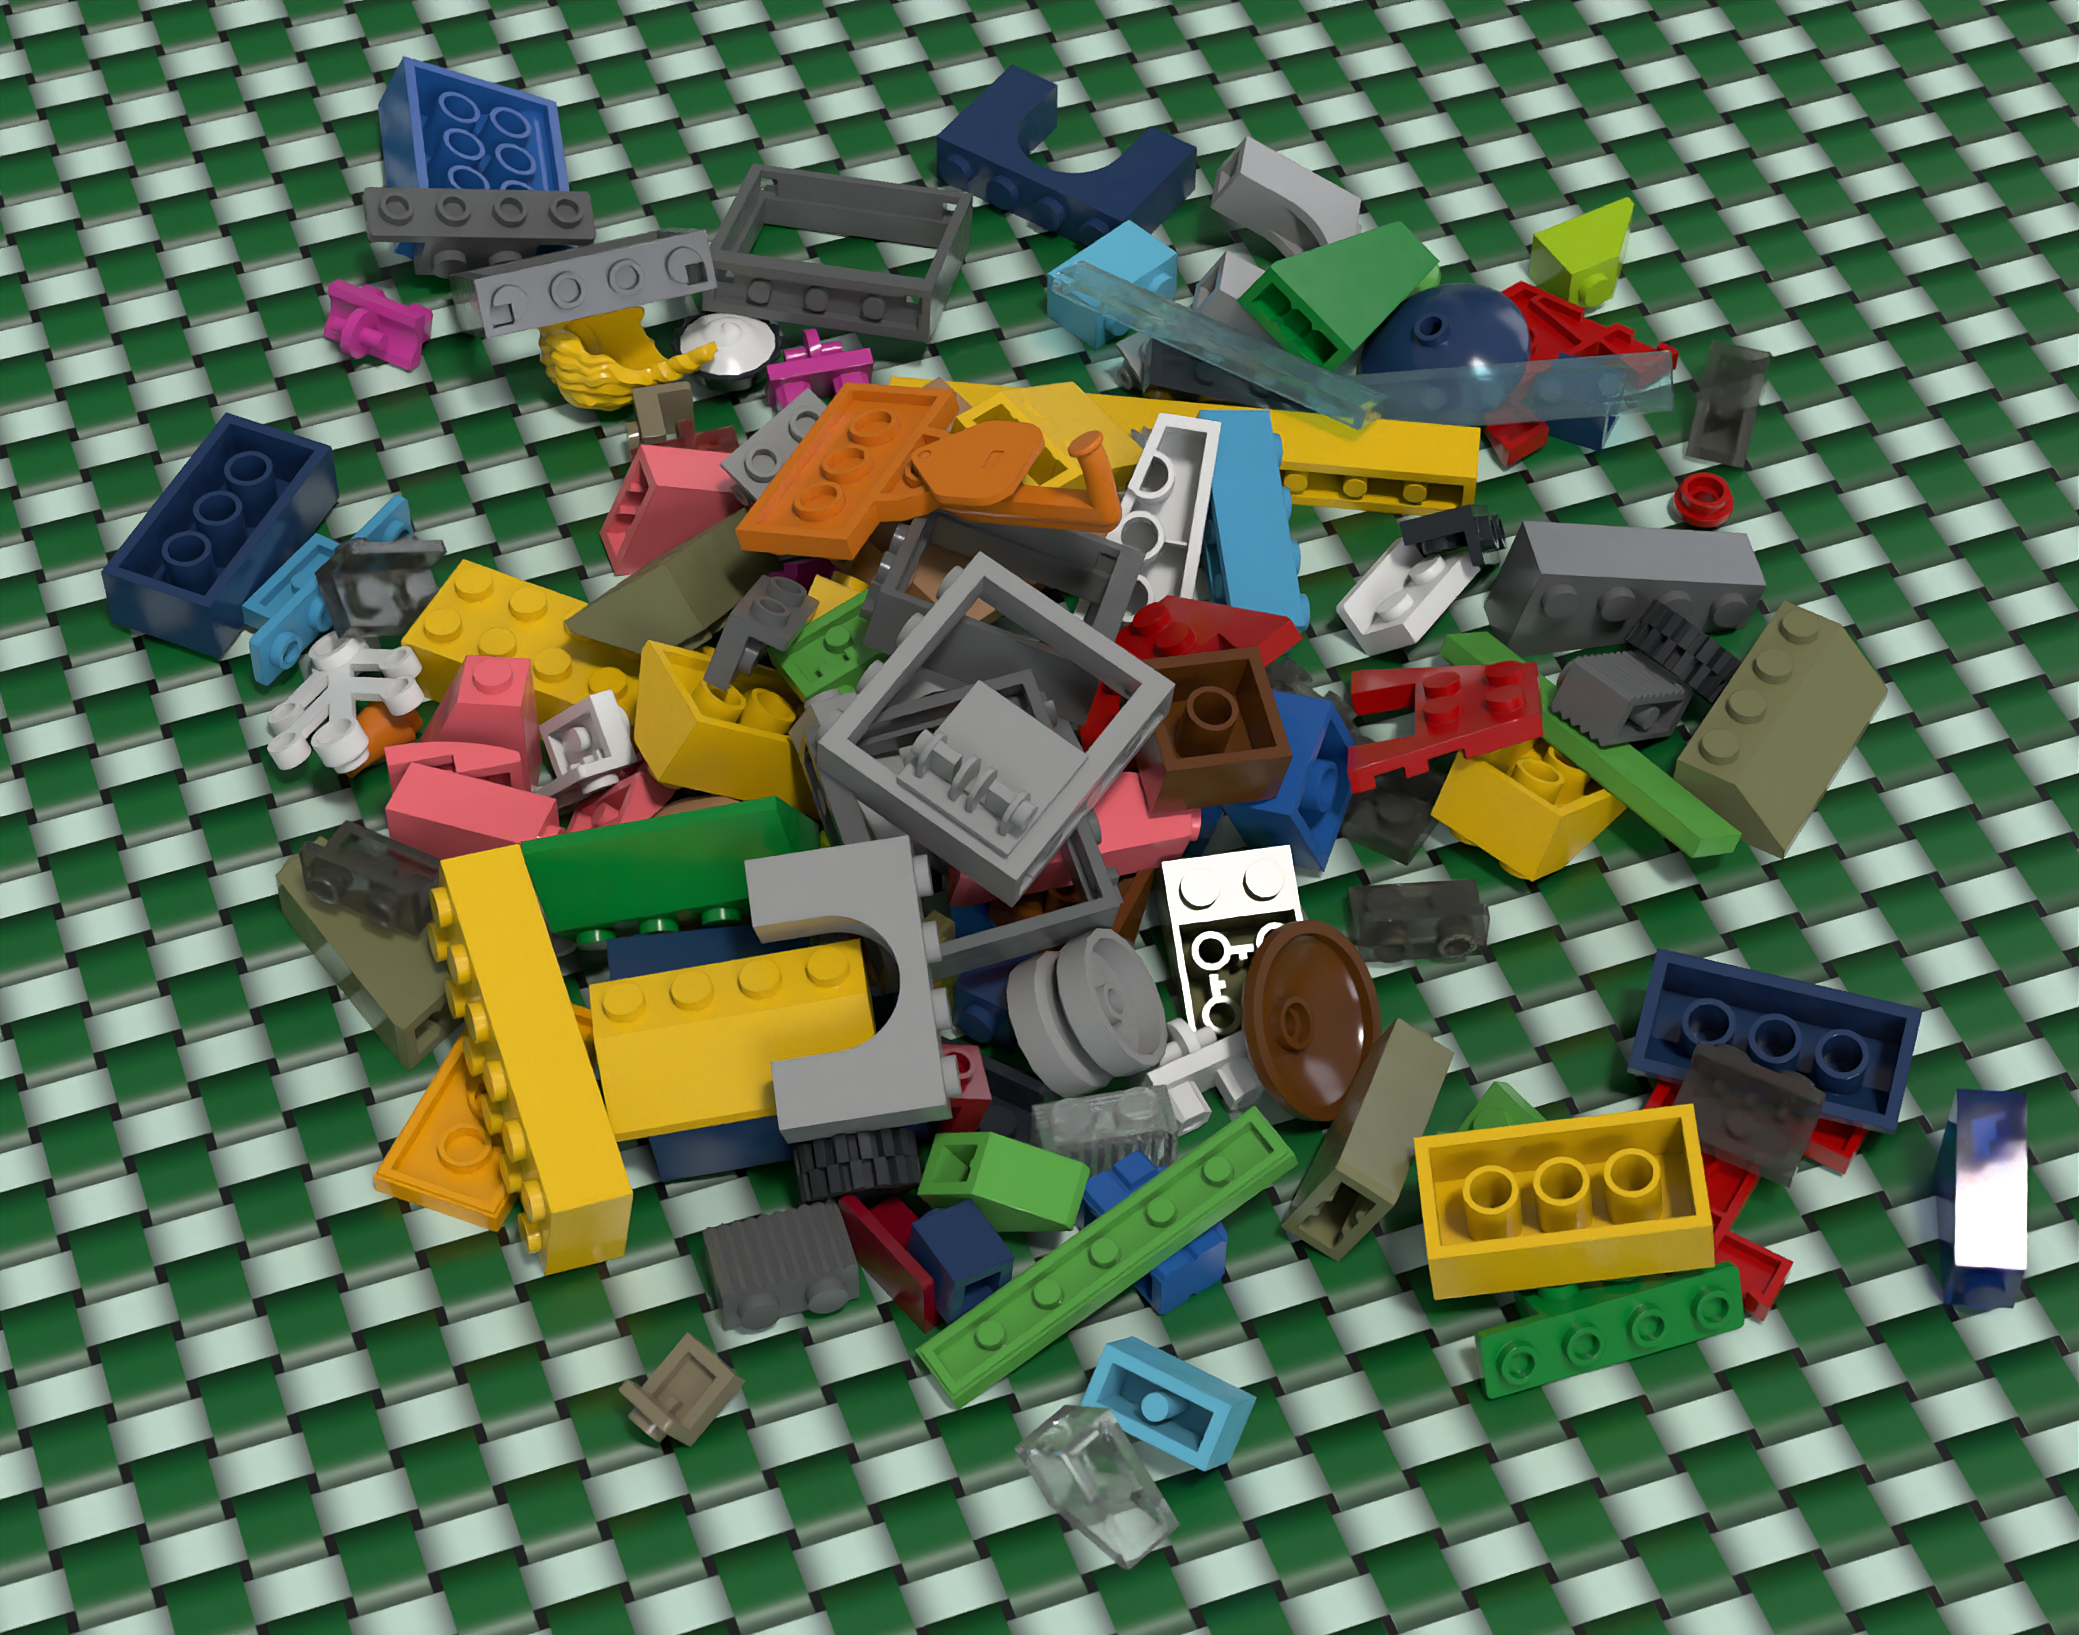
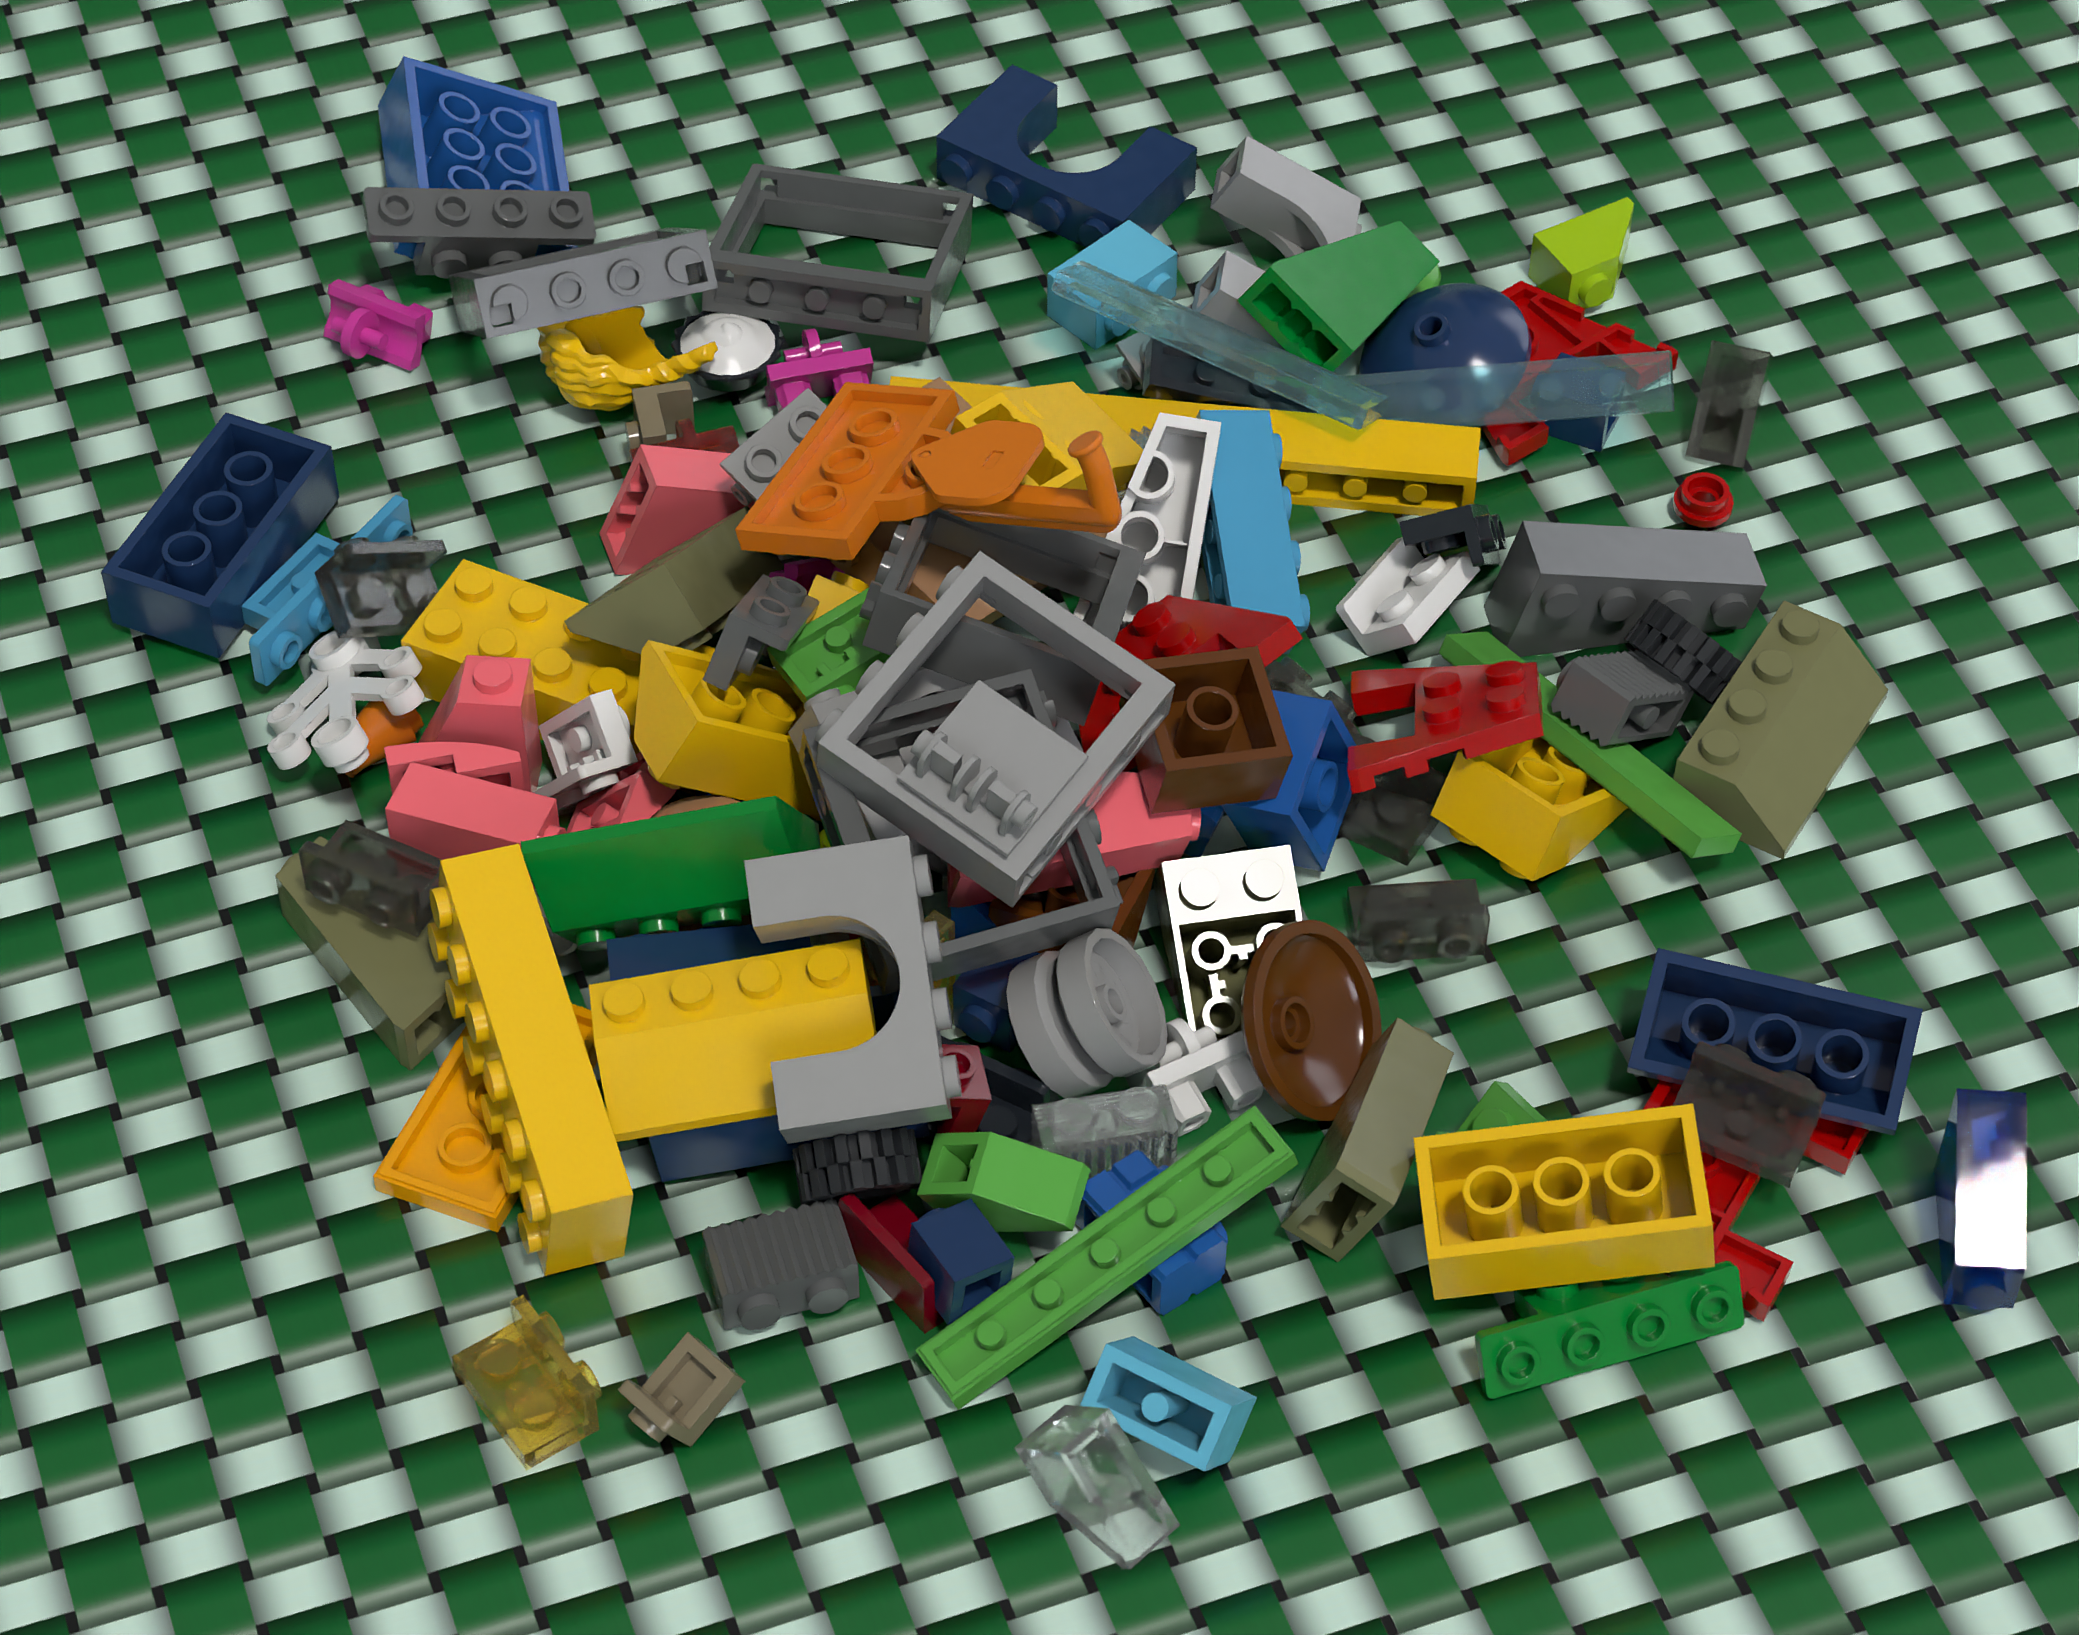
(531, 1385): none -> clear yellow bracket

